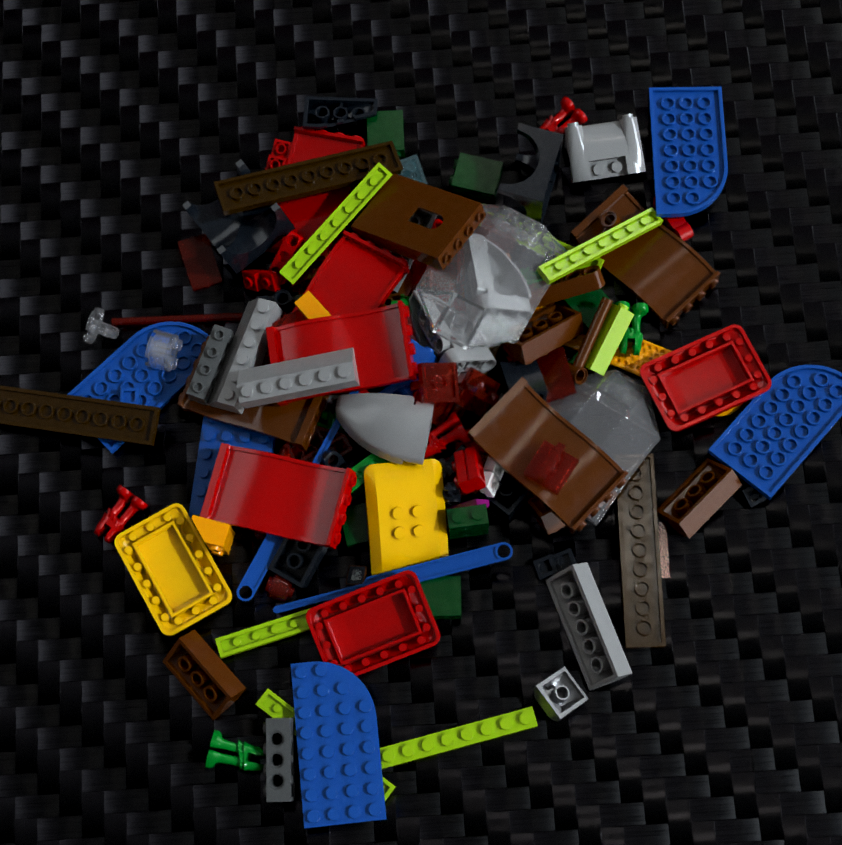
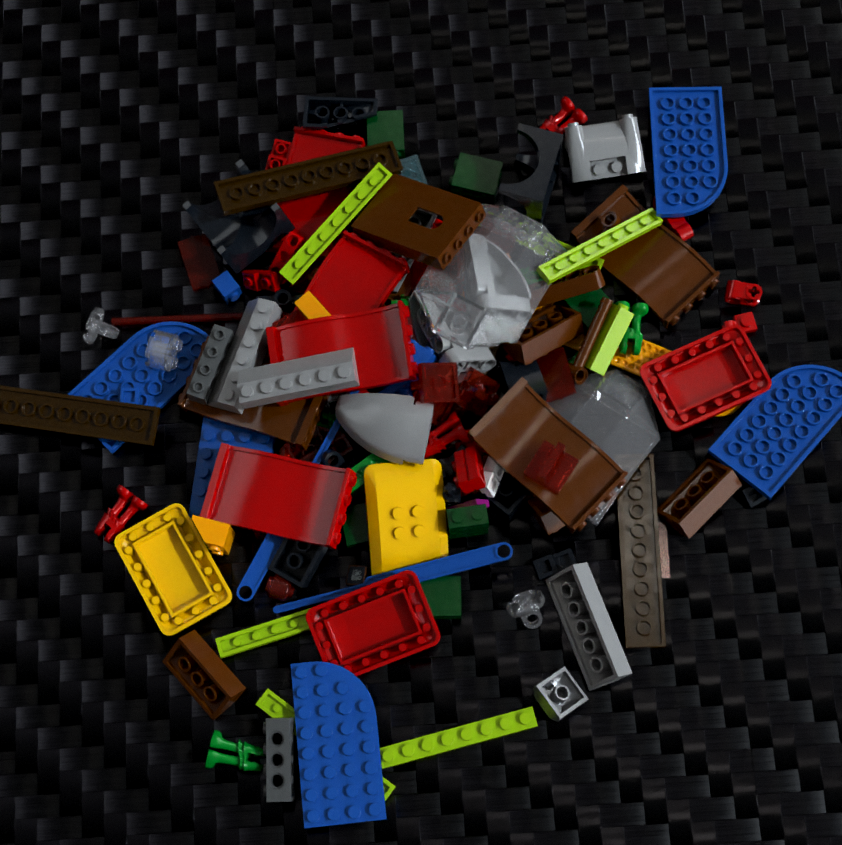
(227, 287): none -> blue brick
(525, 605): none -> clear tile
(741, 293): none -> red piece
(744, 320): none -> red plate

